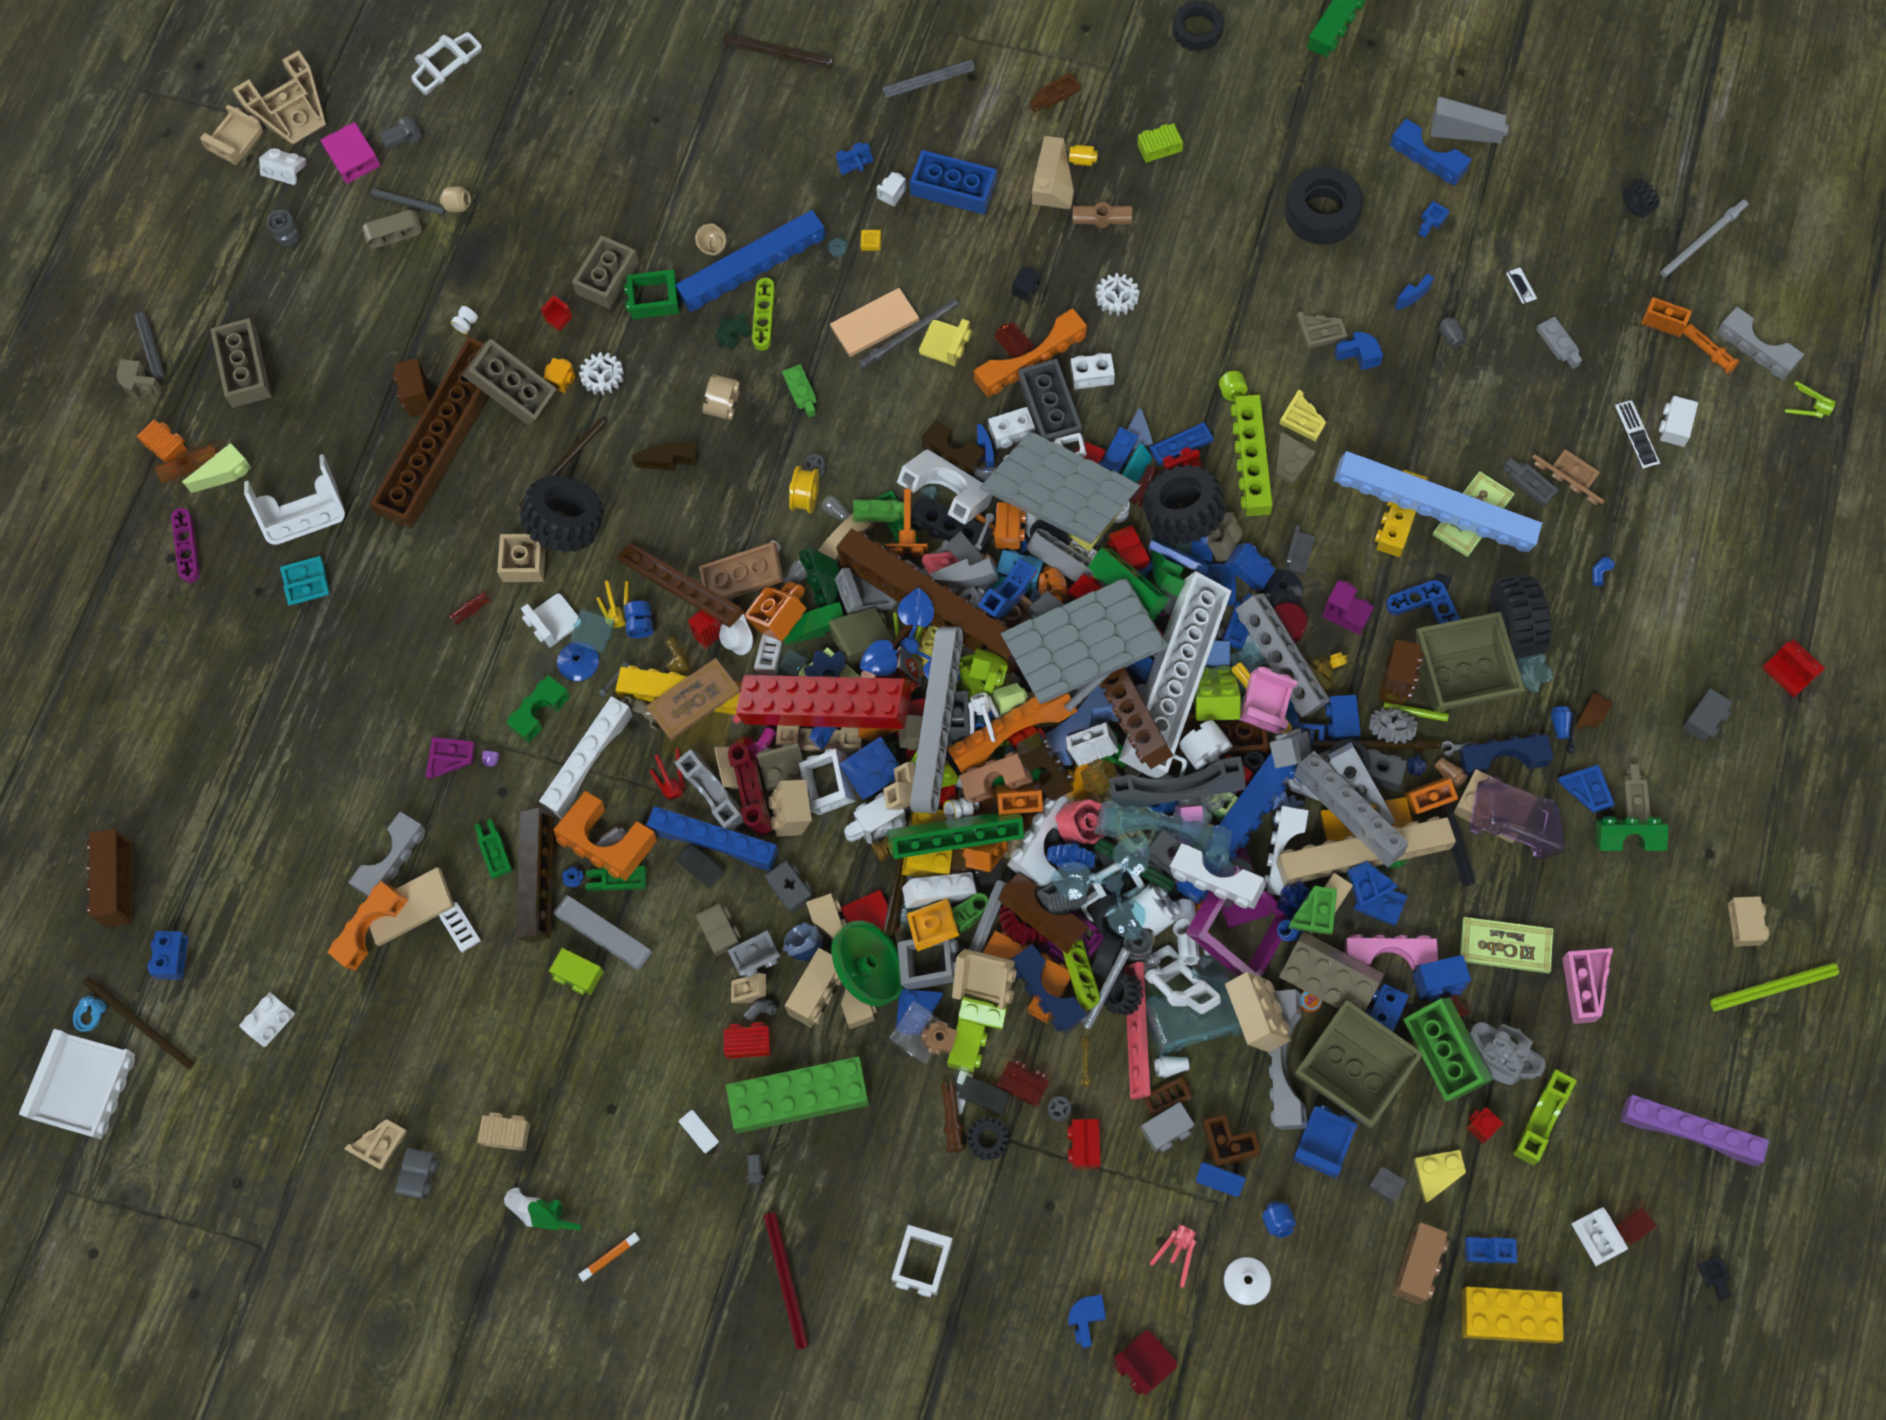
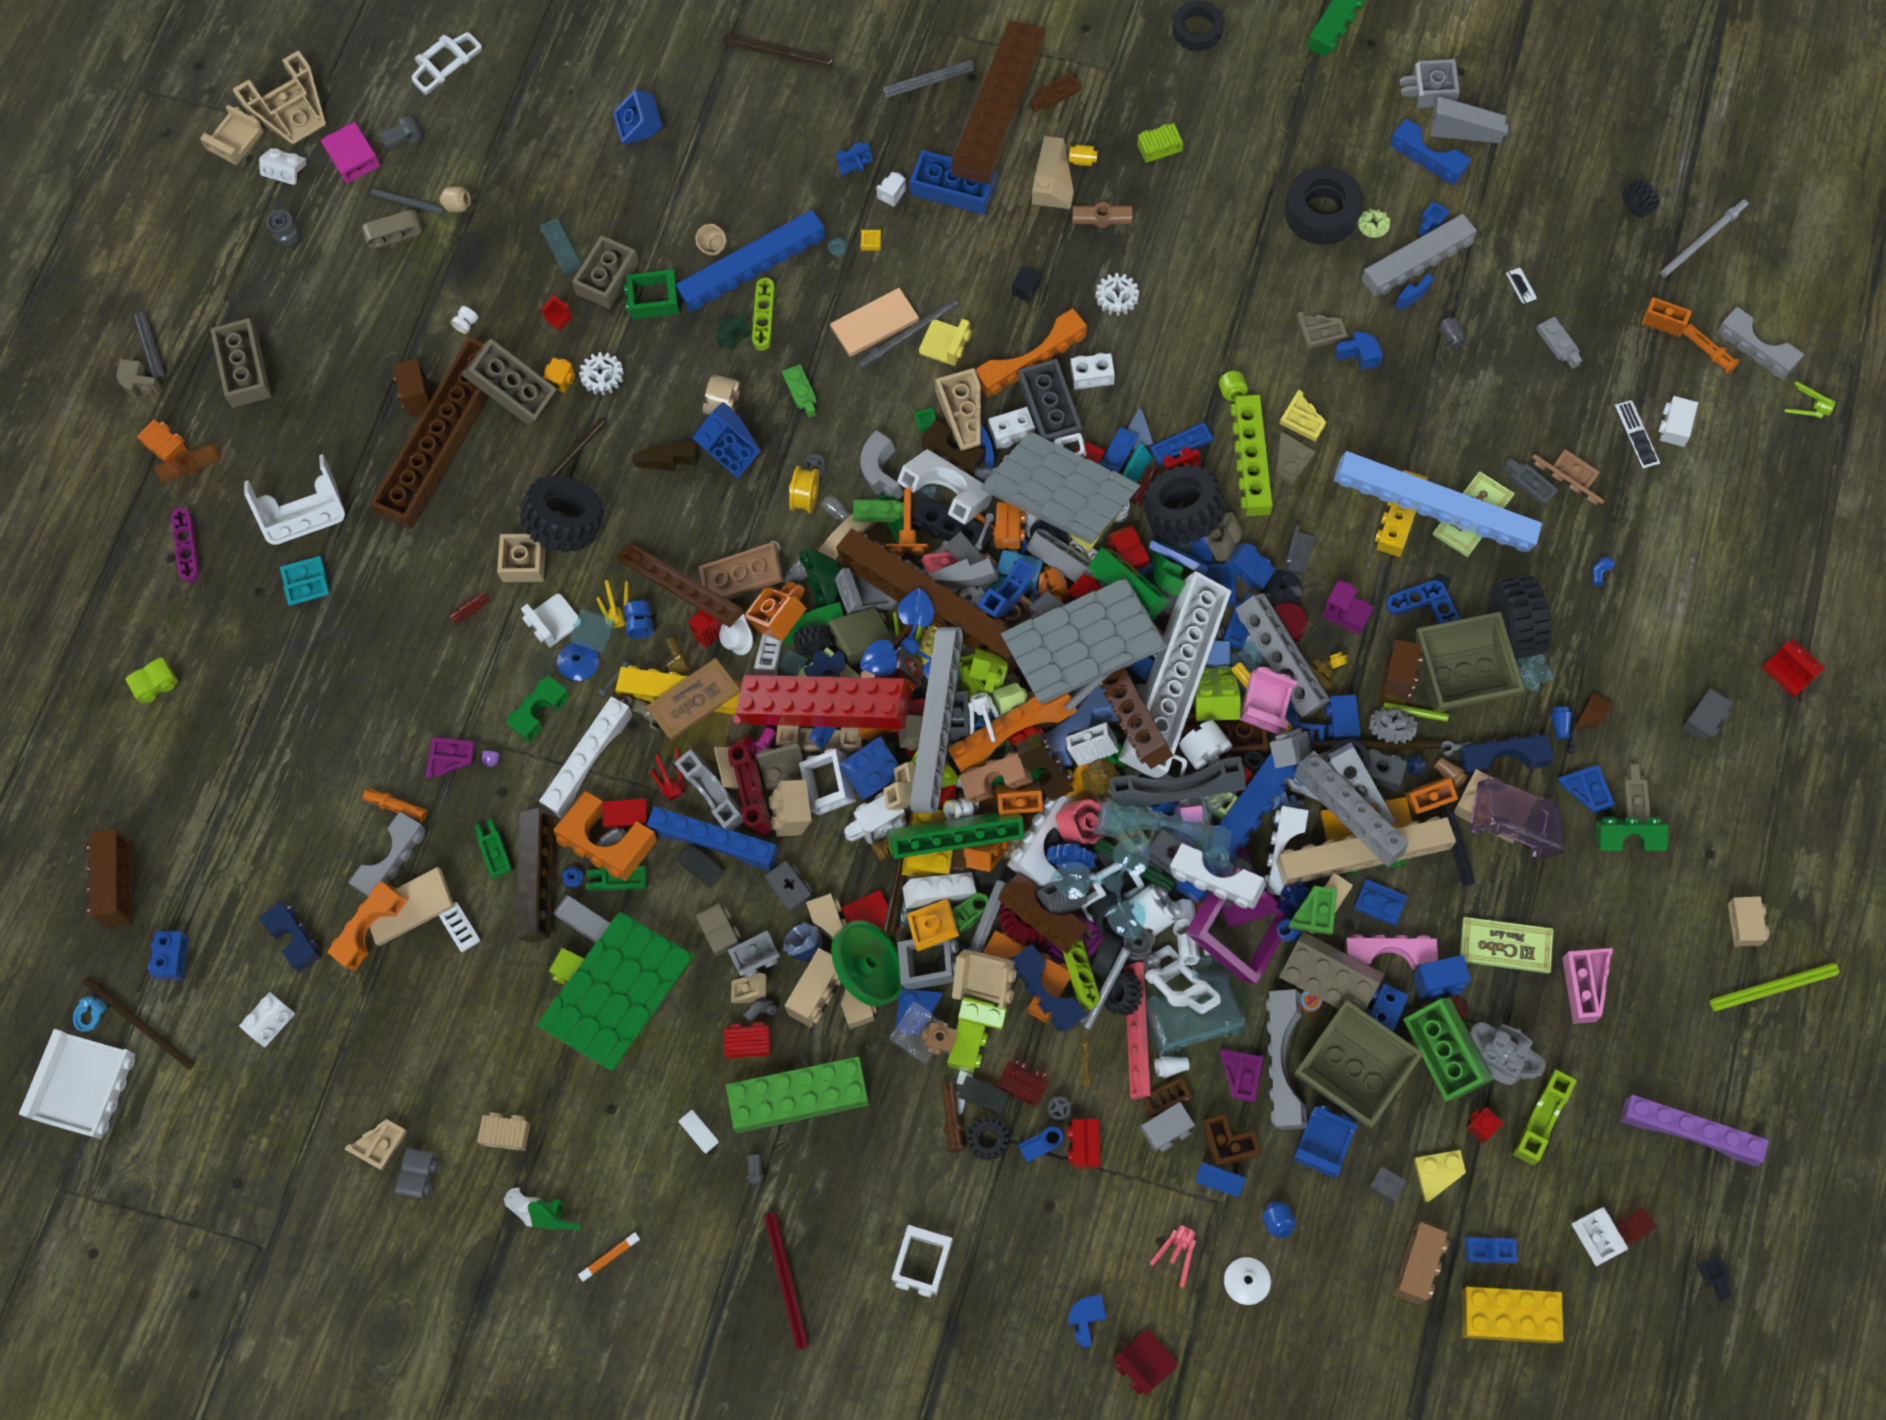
(152, 680): none -> lime brick
(220, 469): yellowish green slope -> none
(301, 950): none -> dark blue arch
(386, 801): none -> orange pin
(560, 246): none -> clear light blue tile
(615, 991): none -> green piece
(625, 812): none -> red panel
(637, 117): none -> blue slope
(727, 440): none -> blue slope
(812, 639): none -> black tyre
(873, 457): none -> light grey arch
(924, 419): none -> green tile
(961, 406): none -> tan wedge
(998, 102): none -> reddish brown brick
(1013, 340): clear red slope -> none
(1038, 1144): none -> blue piece
(1242, 1074): none -> magenta wing
(1258, 1012): tan brick -> none
(1369, 228): none -> yellowish green gear
(1369, 883): blue wing -> none
(1419, 255): none -> light grey brick
(1431, 81): none -> light grey hinge

